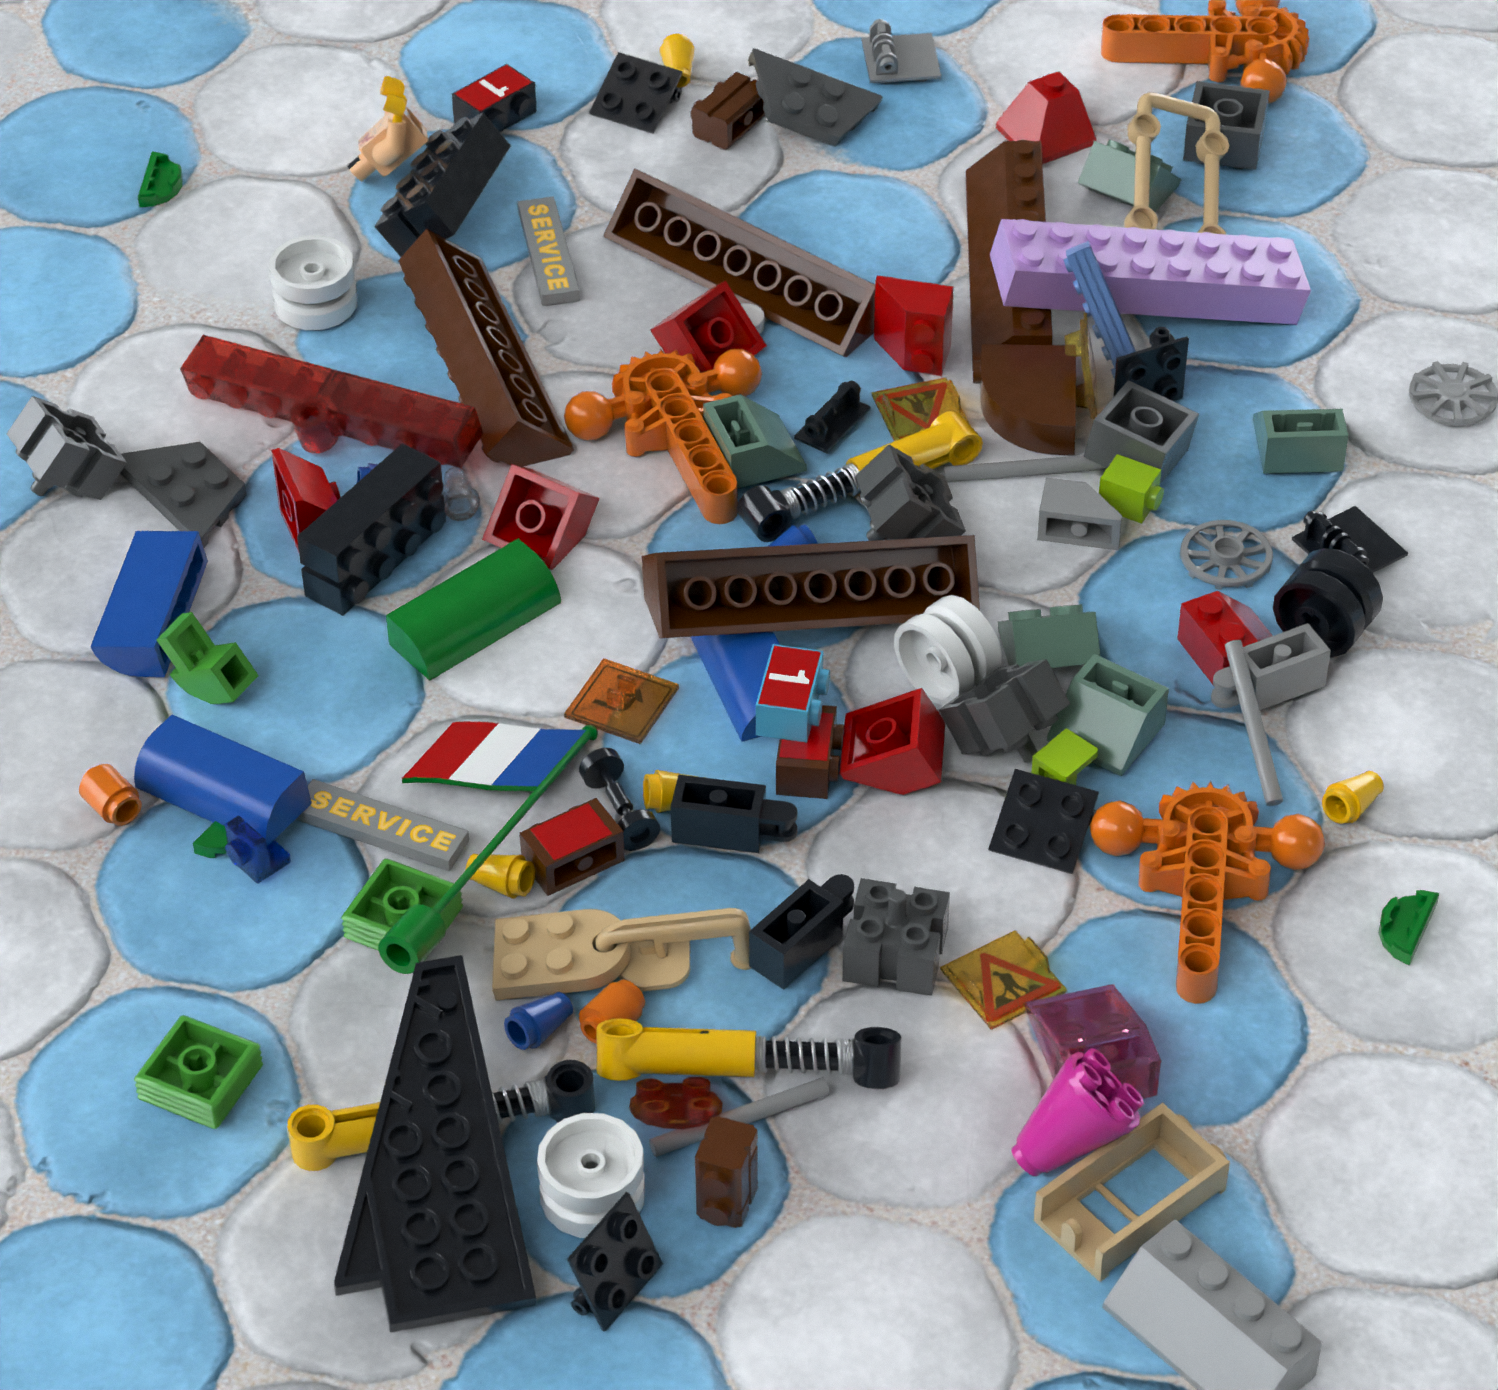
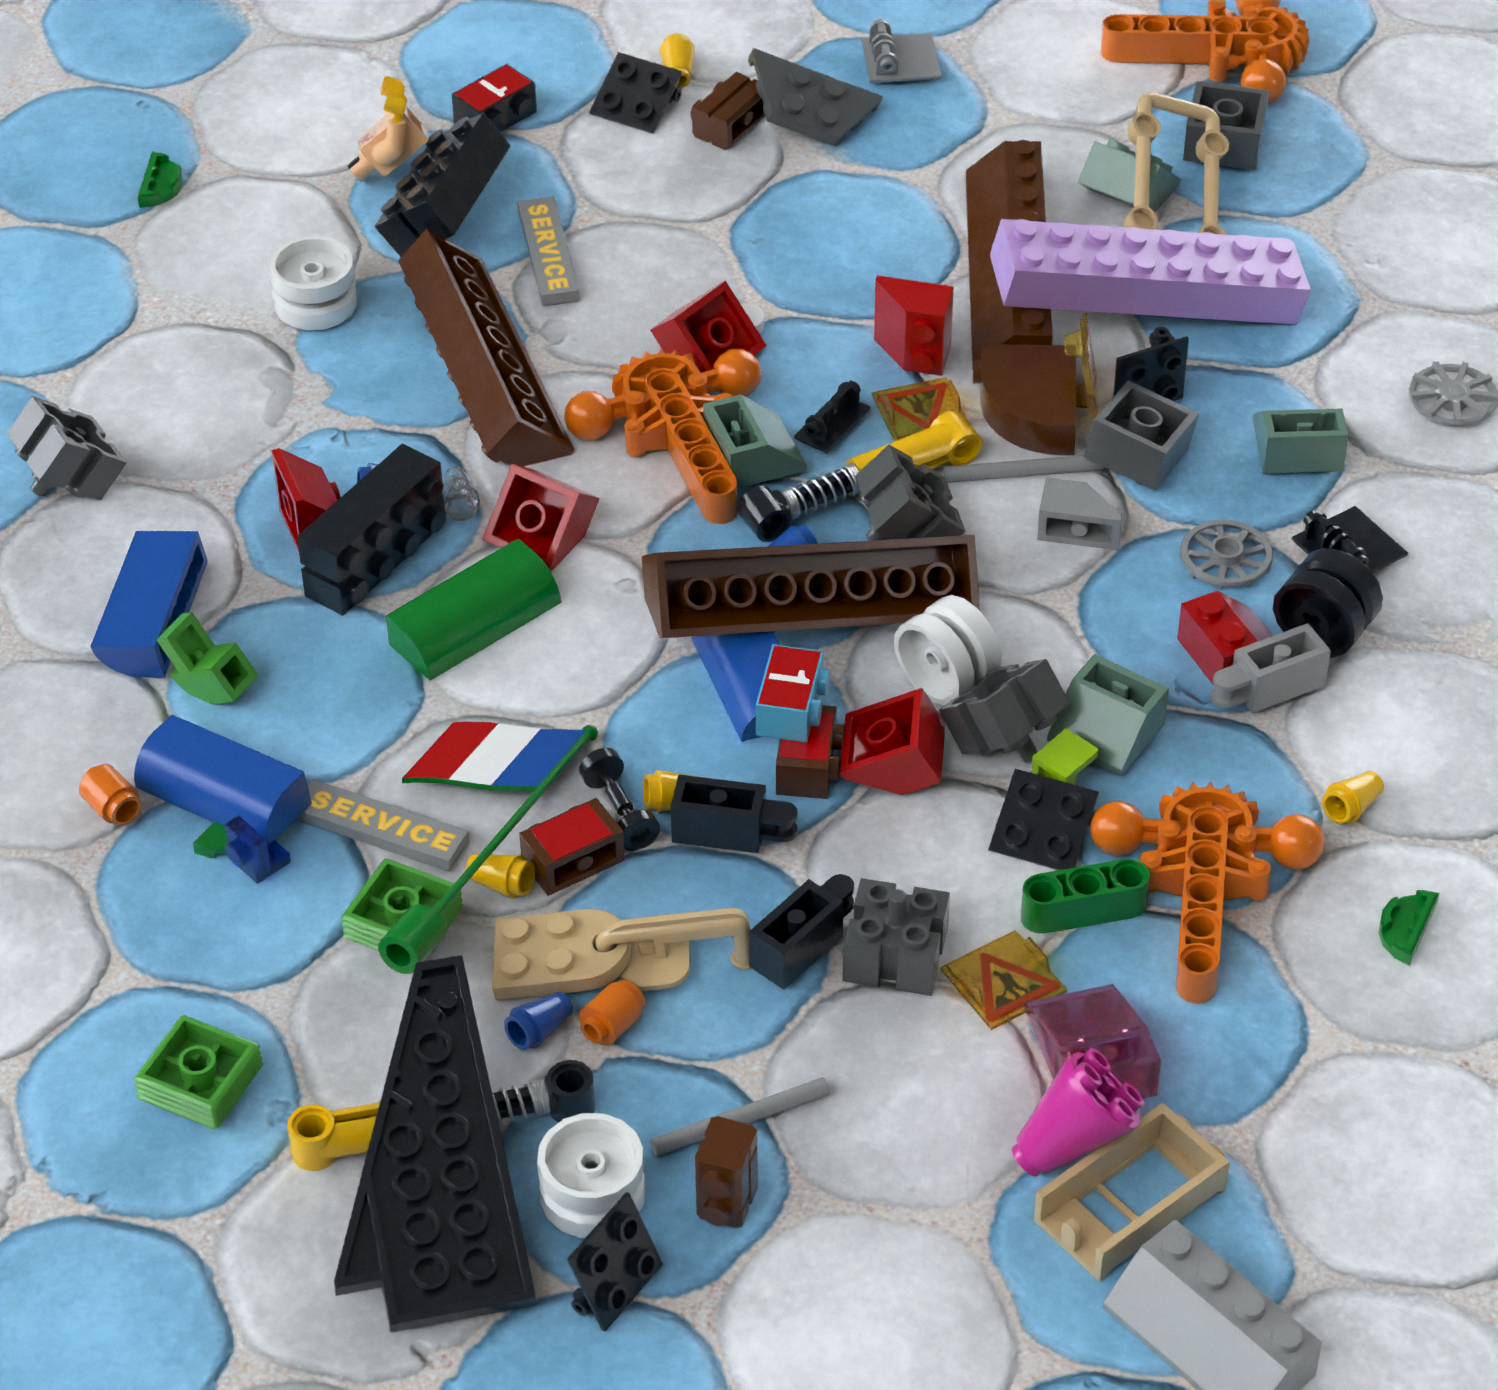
(185, 485): dark grey wing -> none
(330, 402): clear red hinge -> none
(621, 701): clear orange piece -> none
(629, 1050): piece -> none
(675, 1104): clear red dish -> none
(758, 266): reddish brown slope -> none
(1049, 112): red slope -> none
(1062, 637): sand green slope -> none
(1085, 896): none -> green beam
(1099, 302): medium blue piece -> none
(1131, 488): lime brick -> none
(1253, 723): light grey bar -> none

